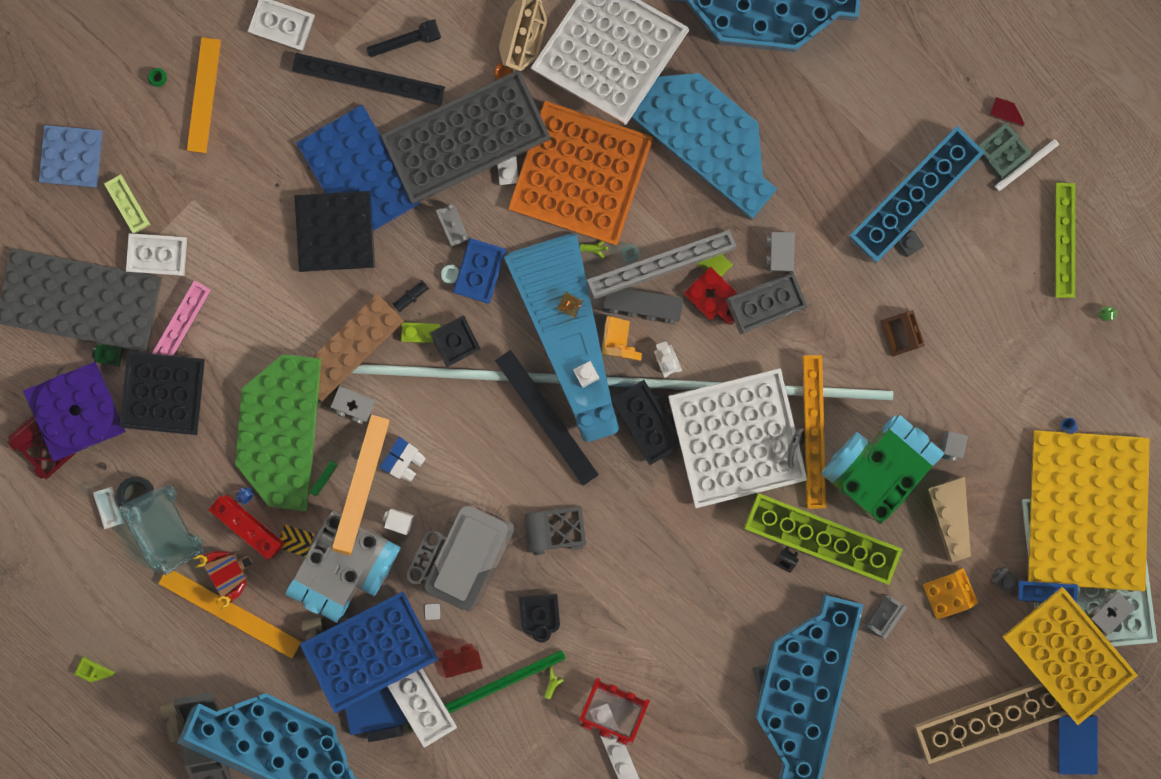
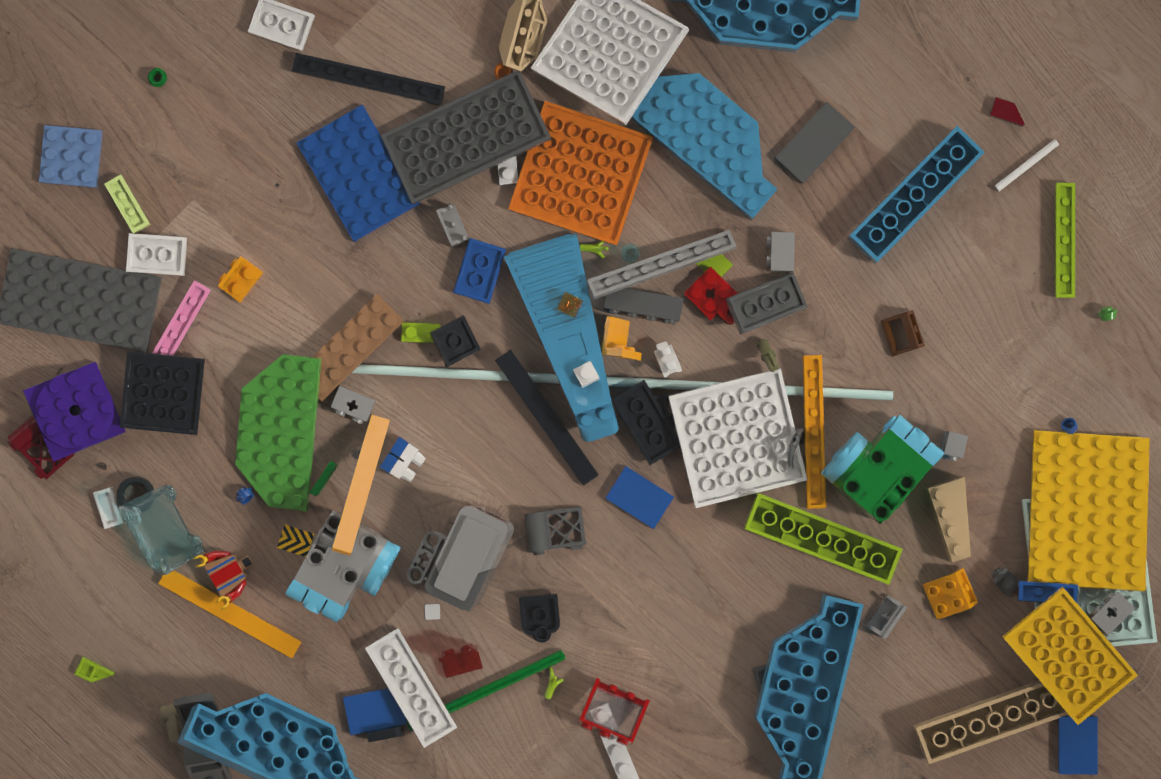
(107, 354): dark green bracket -> none
(204, 95): light orange tile -> none
(240, 278): none -> light orange bracket
(246, 526): red fence -> none
(312, 626): dark tan piece -> none
(334, 231): black plate -> none
(369, 652): blue plate -> none
(398, 521): white brick -> none
(410, 296): black pin -> none
(427, 31): black axle -> none
(449, 274): light aqua tile -> none
(639, 497): none -> blue tile
(768, 355): none -> olive axle
(786, 560): black tile -> none
(814, 142): none -> dark grey tile
(910, 243): dark grey plate -> none
(1004, 150): sand green slope -> none

